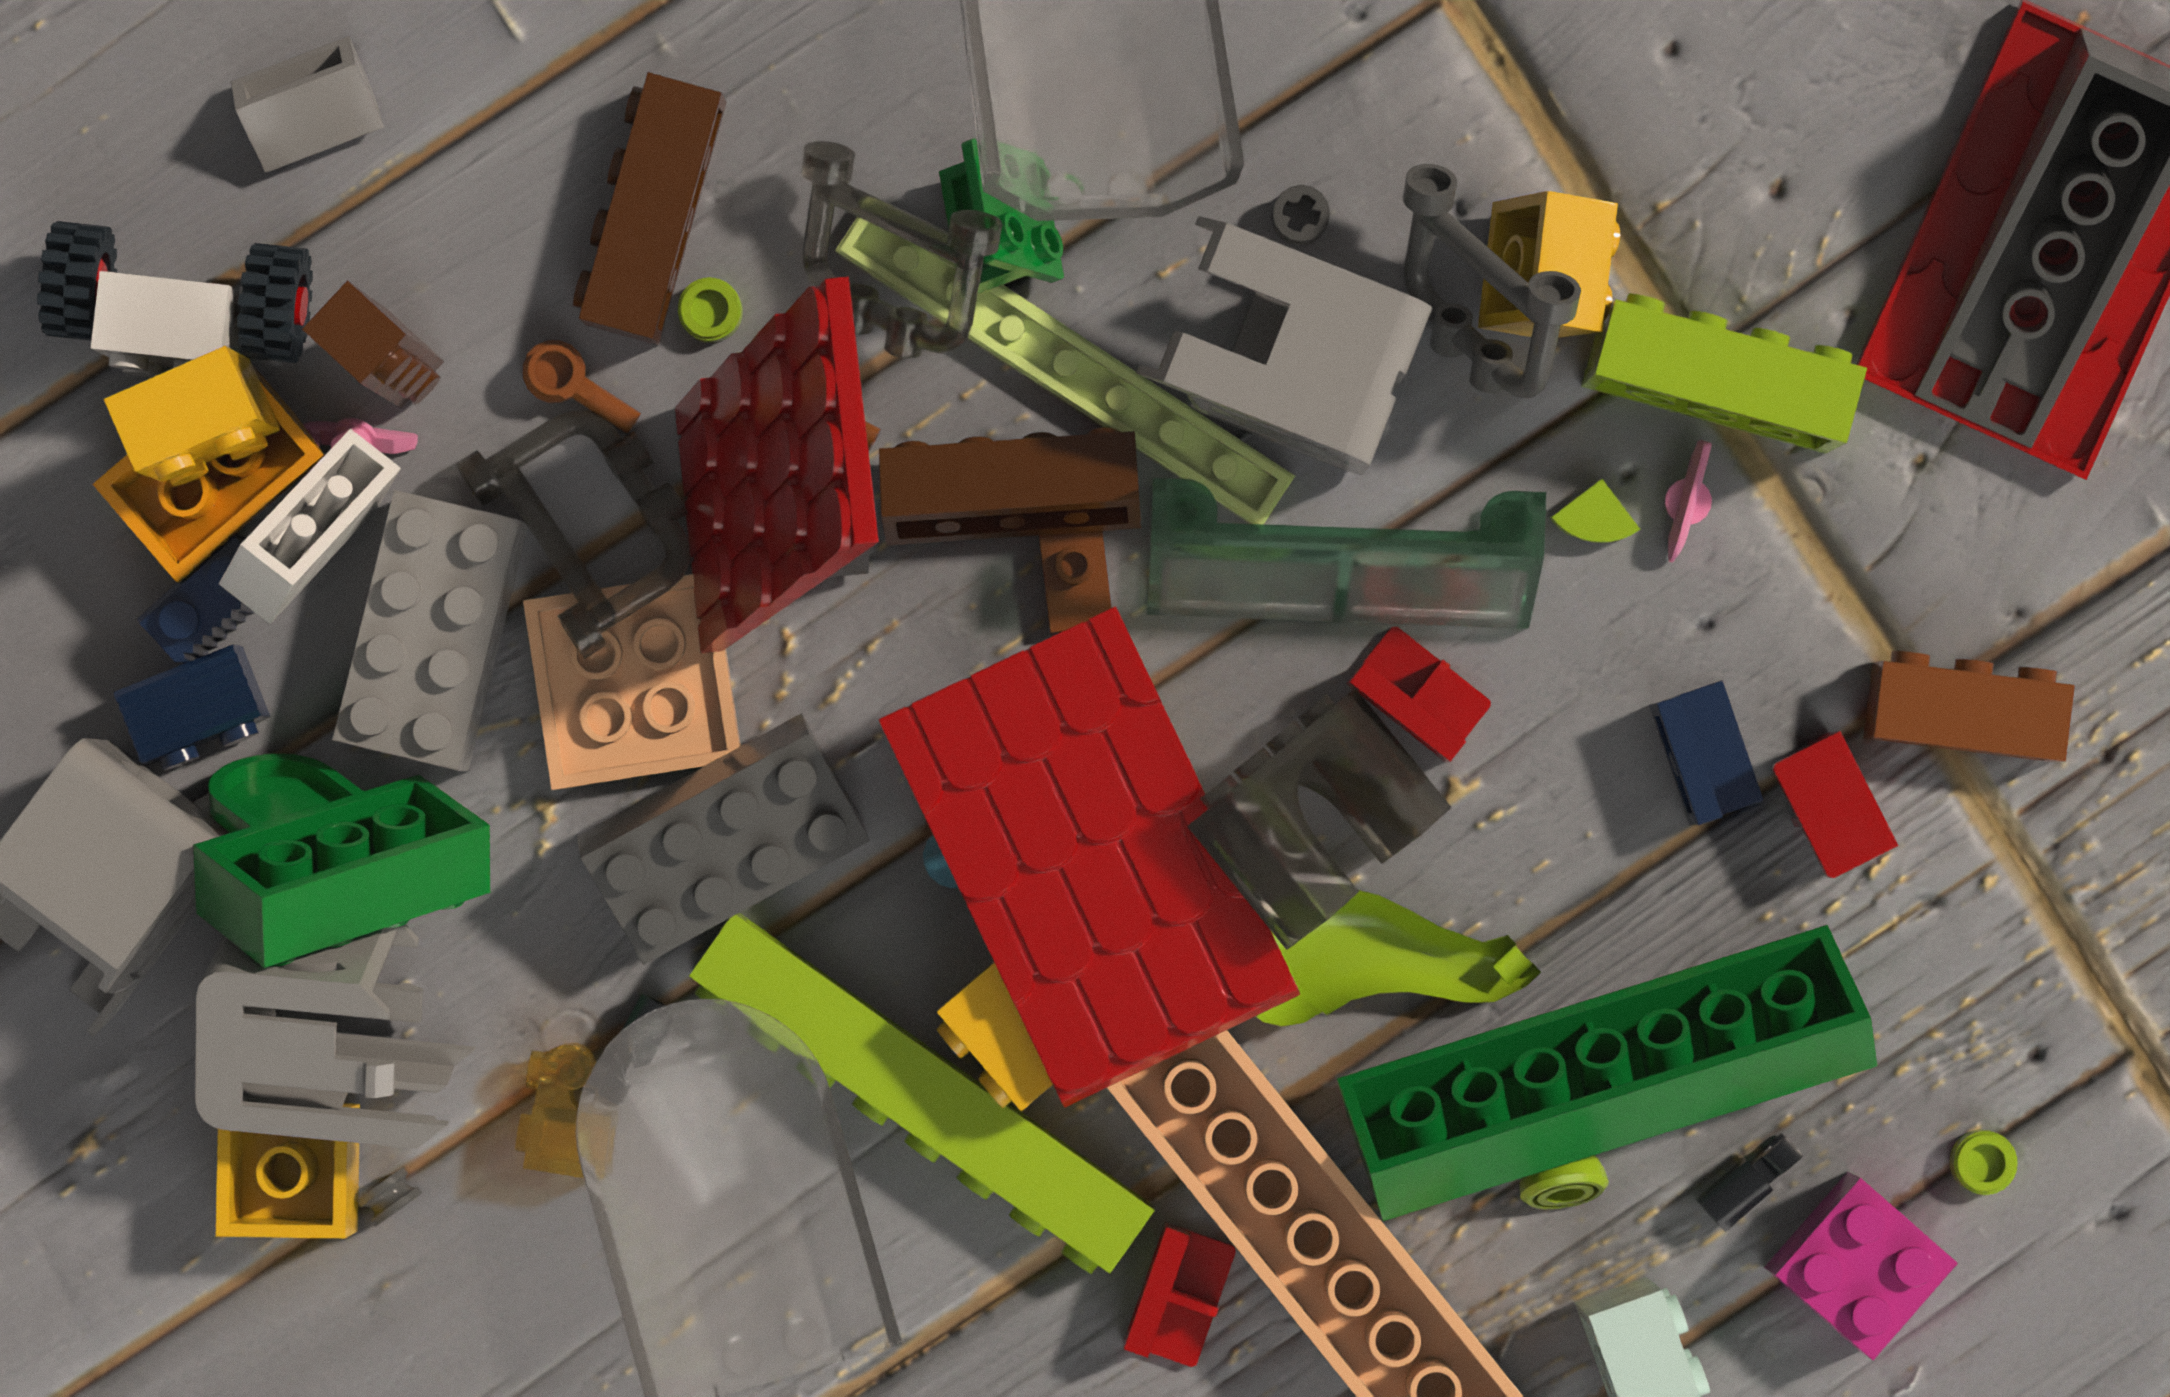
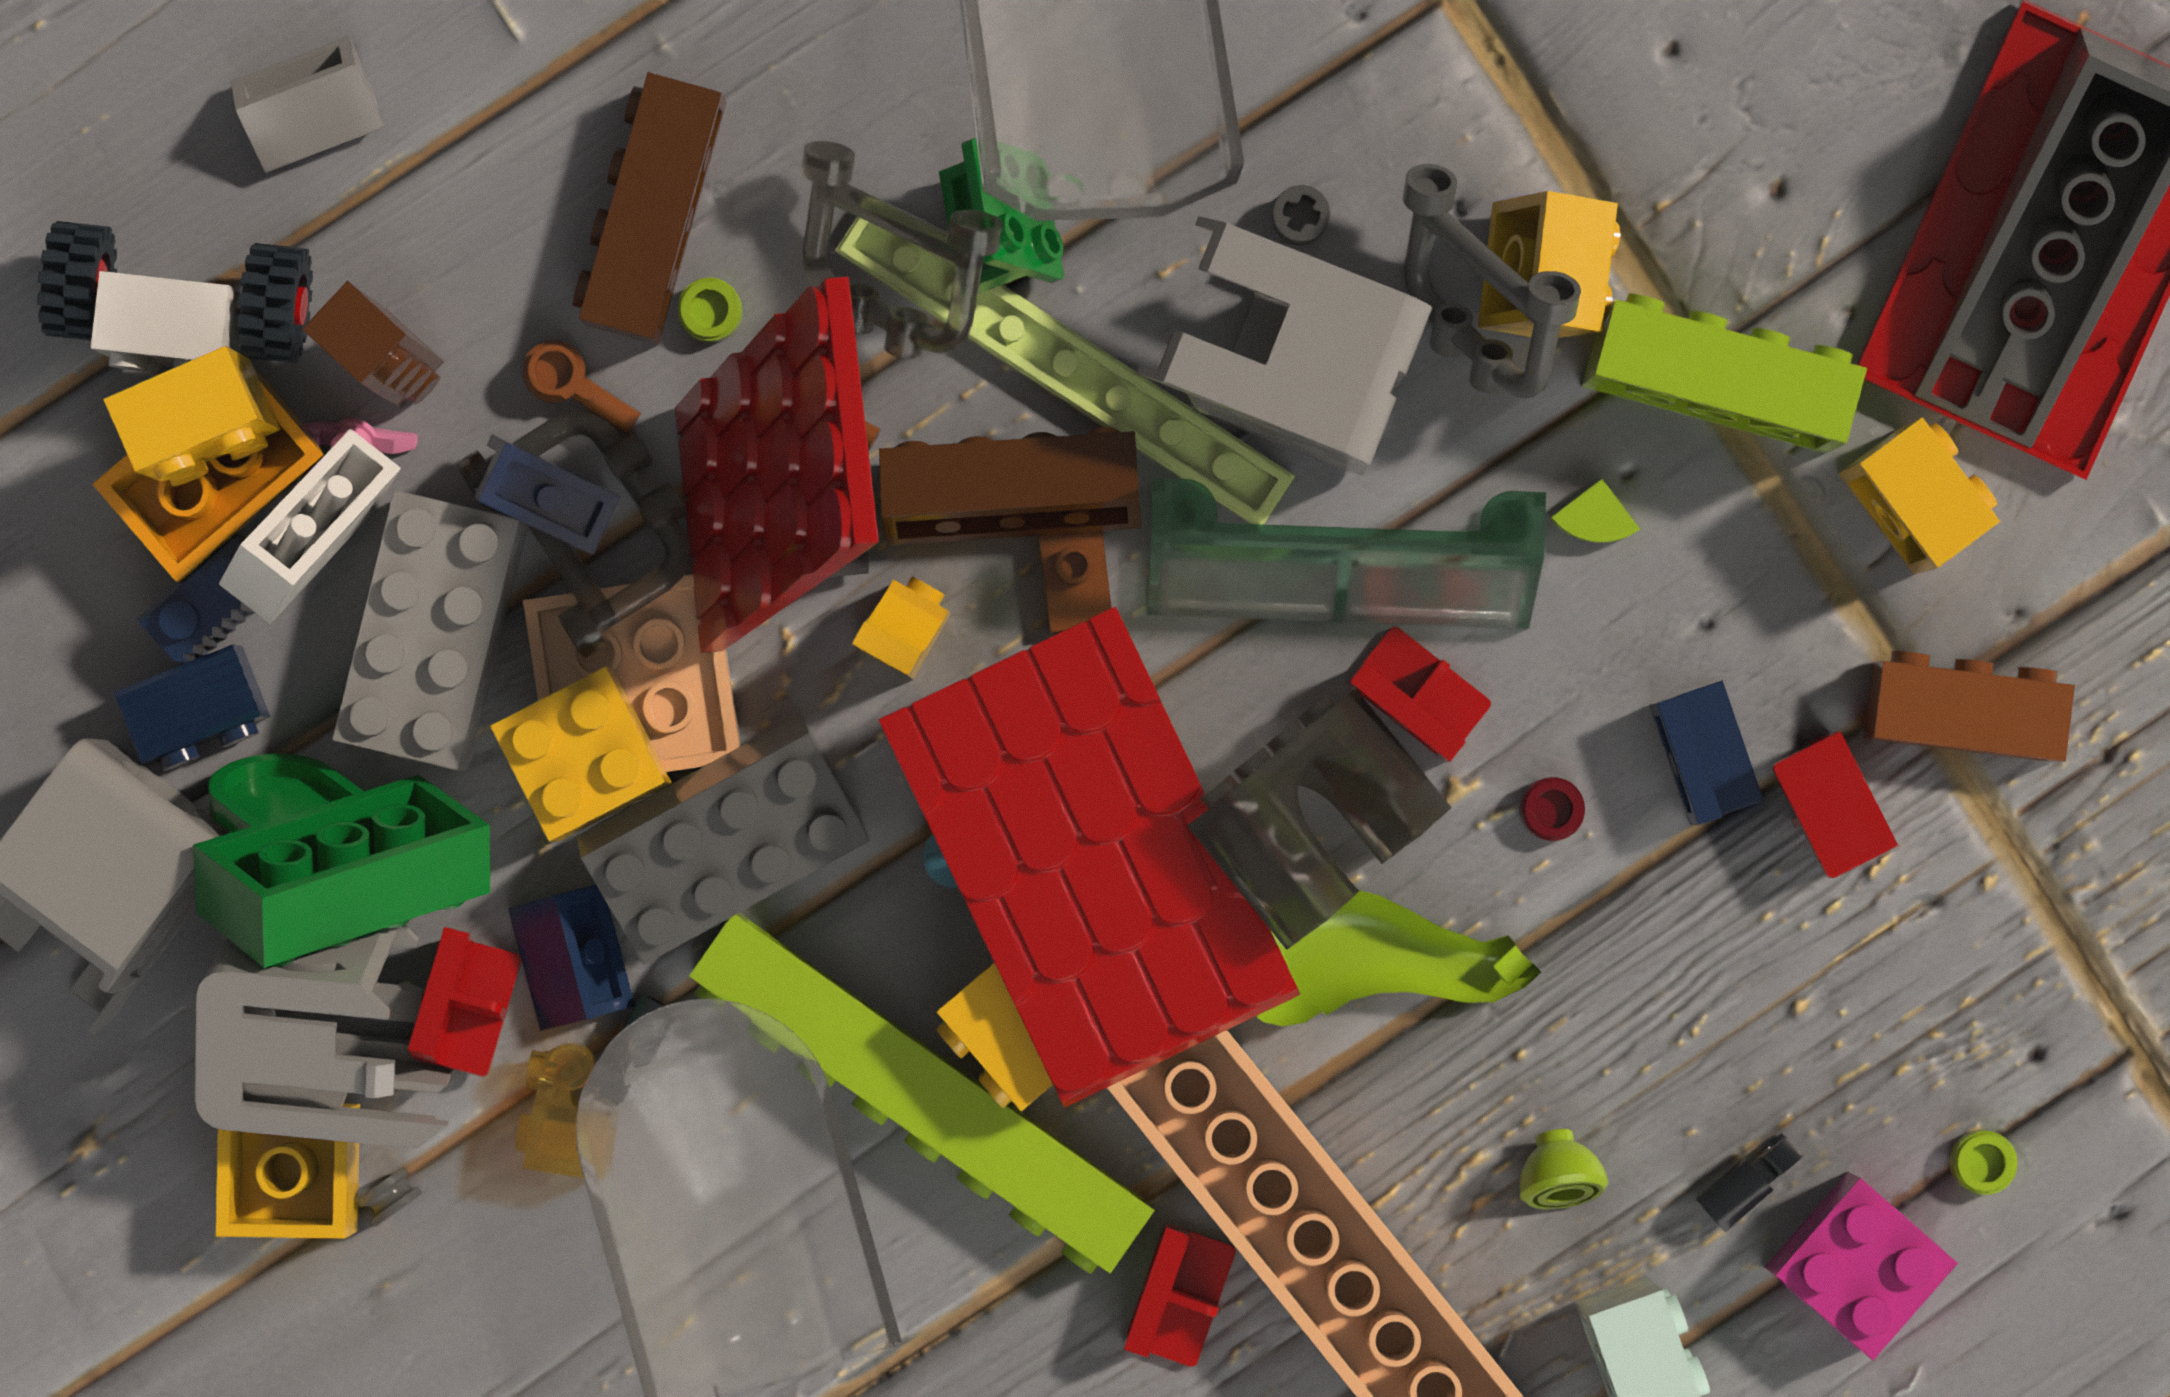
(464, 1004): none -> red panel
(546, 495): none -> dark blue panel
(571, 957): none -> dark blue panel
(580, 754): none -> yellow brick
(903, 626): none -> yellow arch
(1552, 809): none -> dark red tile
(1608, 1072): green brick -> none
(1688, 499): bright pink piece -> none
(1921, 495): none -> yellow brick

